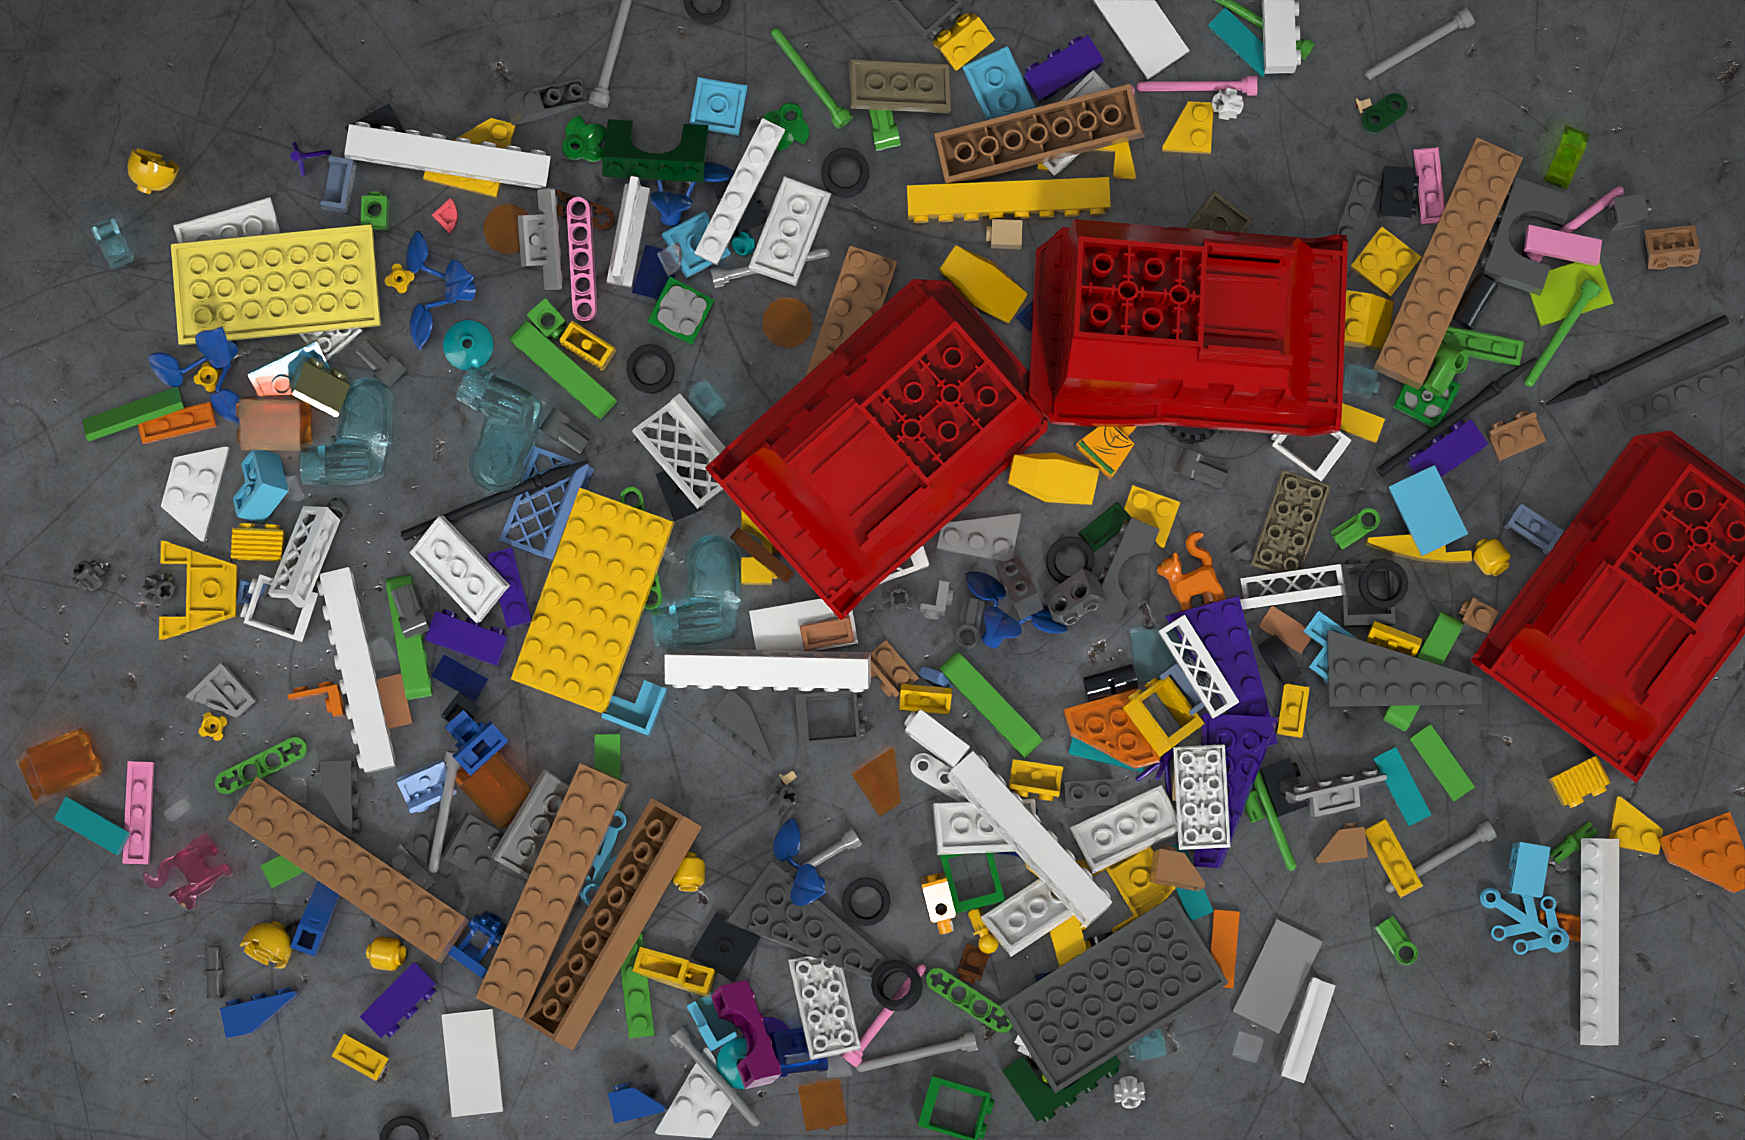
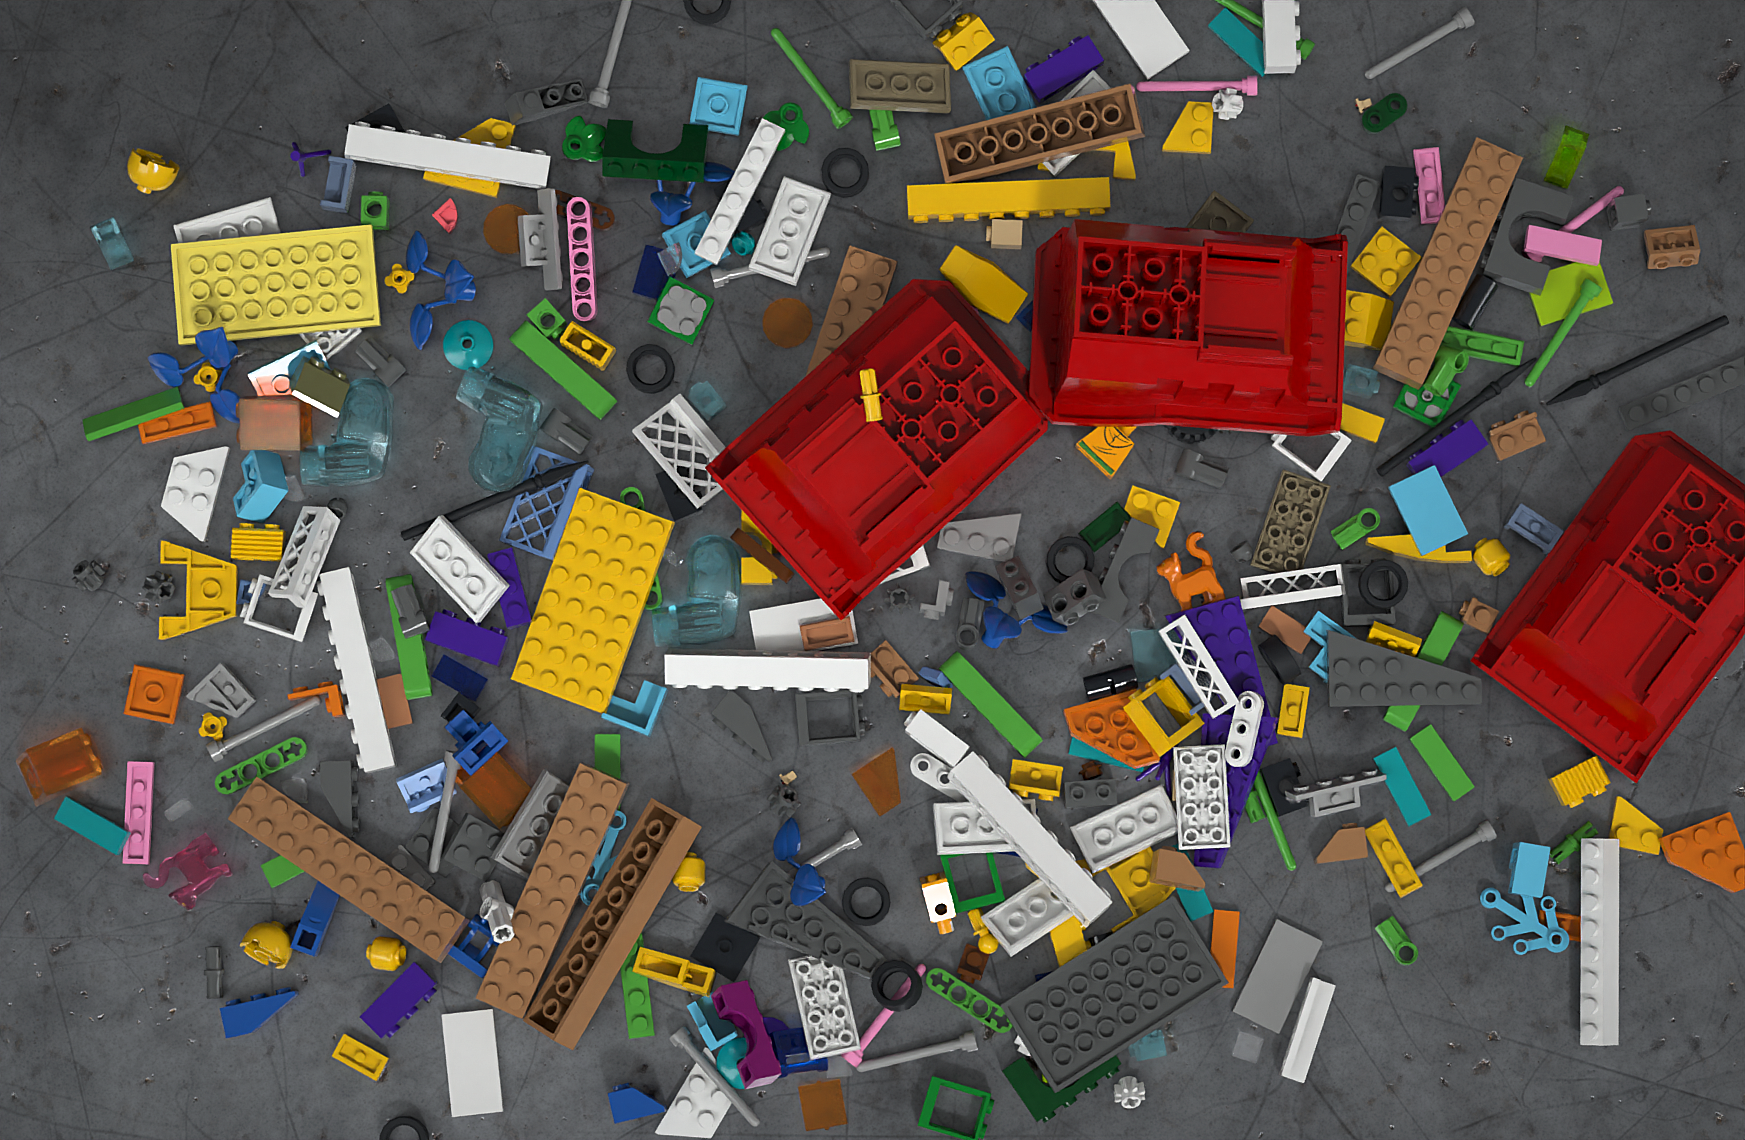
(154, 694): none -> orange tile
(219, 749): none -> light grey piece
(496, 911): none -> white piece
(628, 233): white fence -> none
(870, 395): none -> yellow axle
(1054, 478): yellow piece -> none
(1091, 771): none -> reddish brown plate
(1251, 719): none -> white plate

